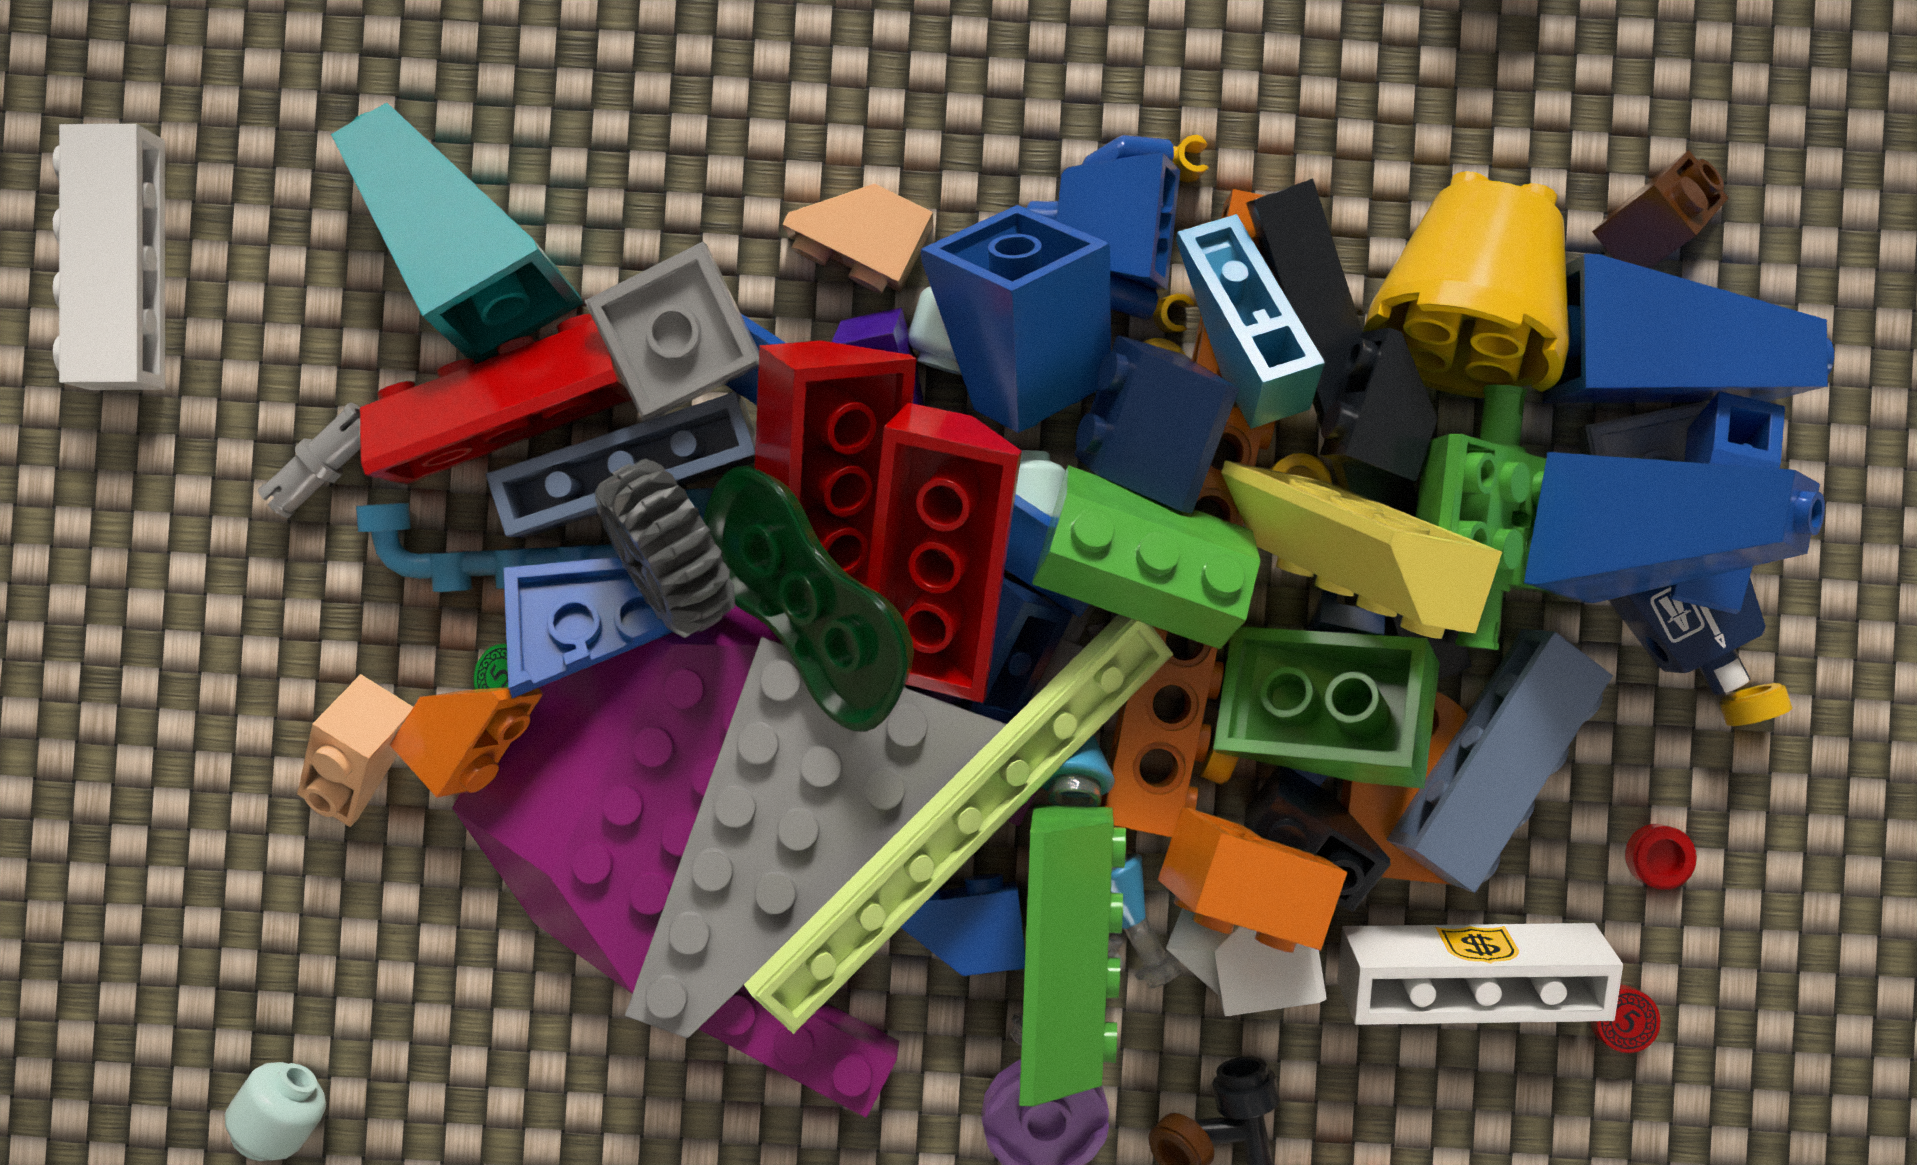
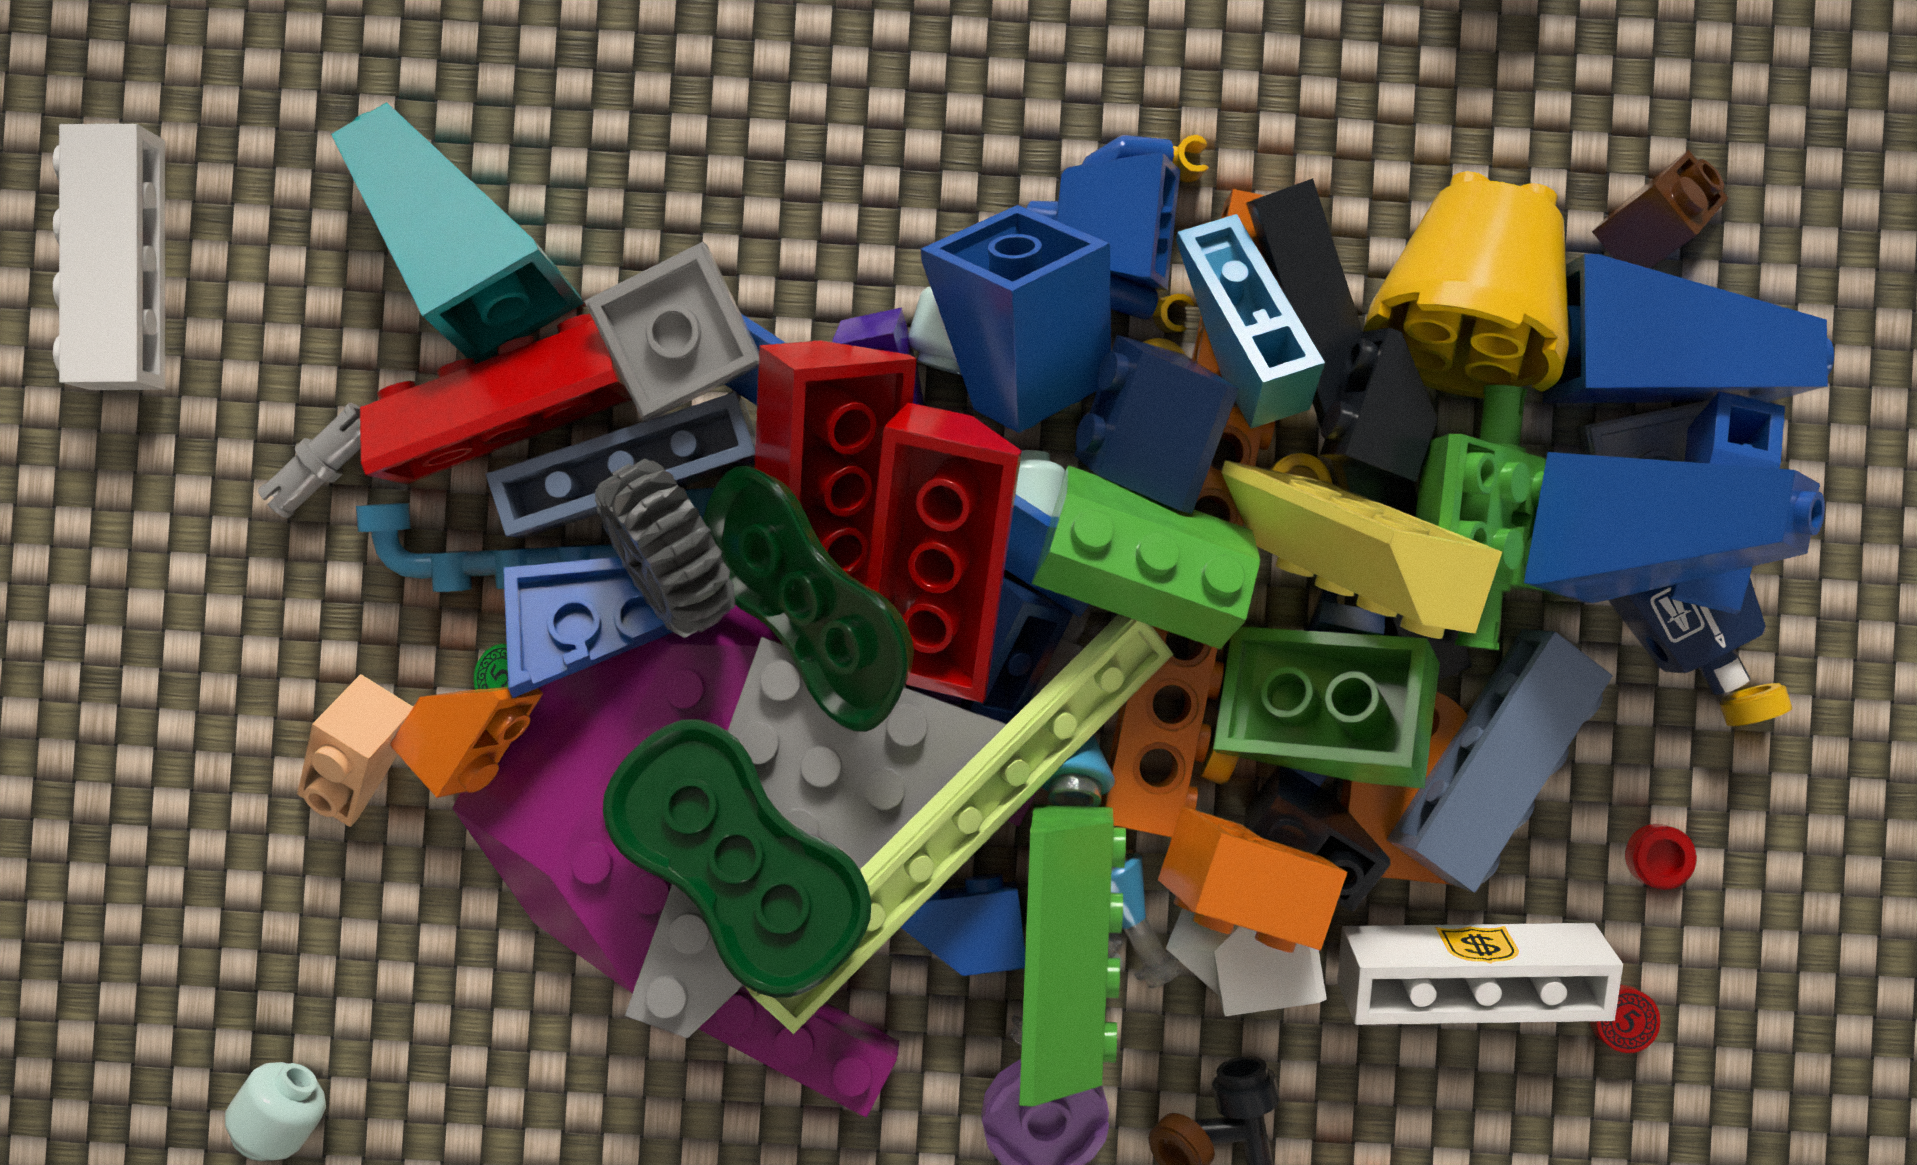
(771, 894): none -> dark green plate
(866, 231): light nougat slope -> none

